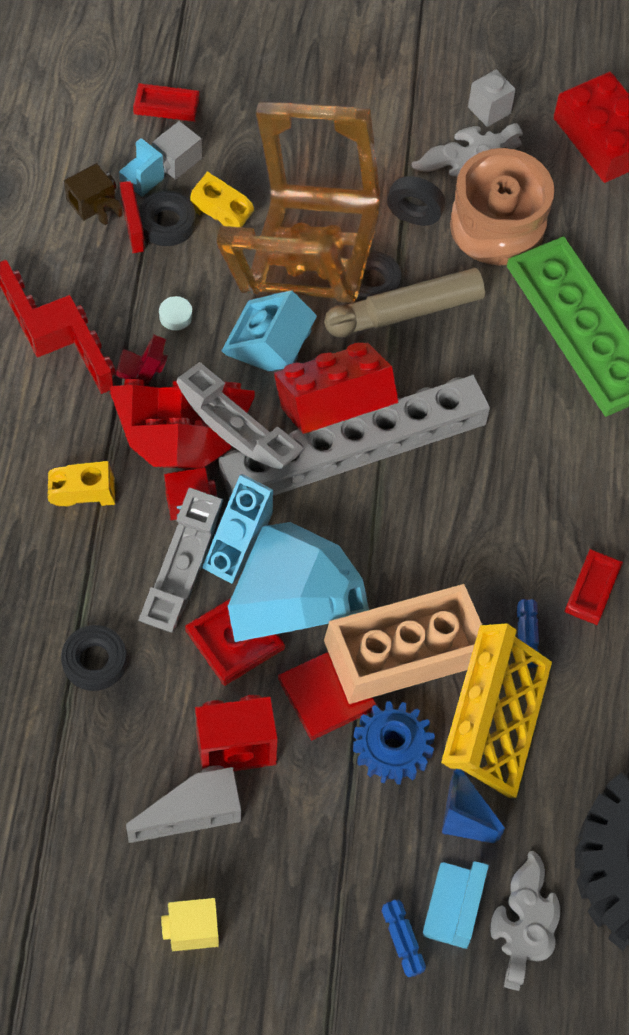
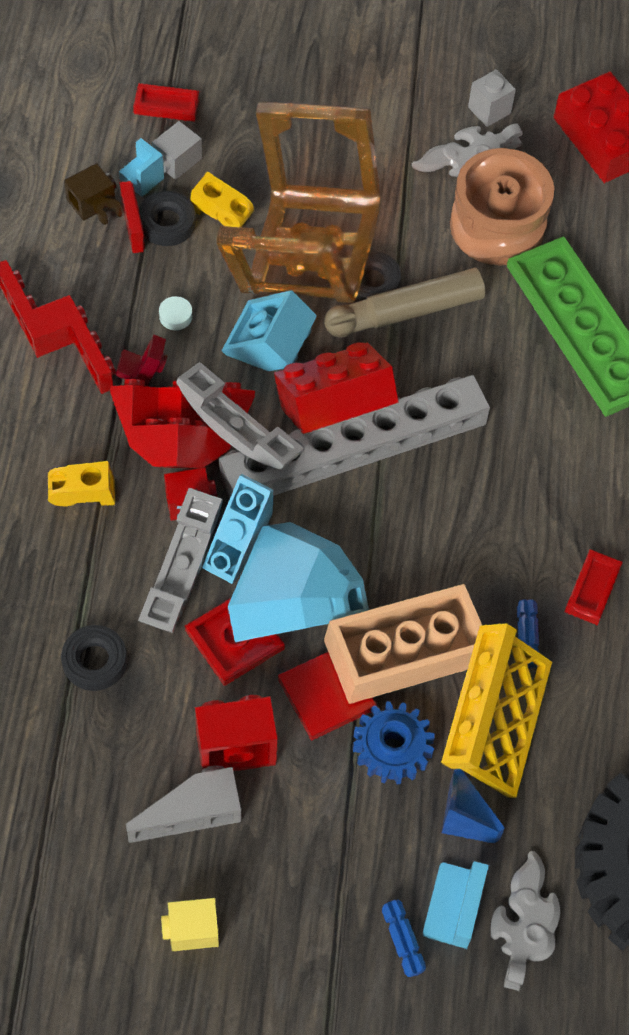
(419, 189): black tyre -> none

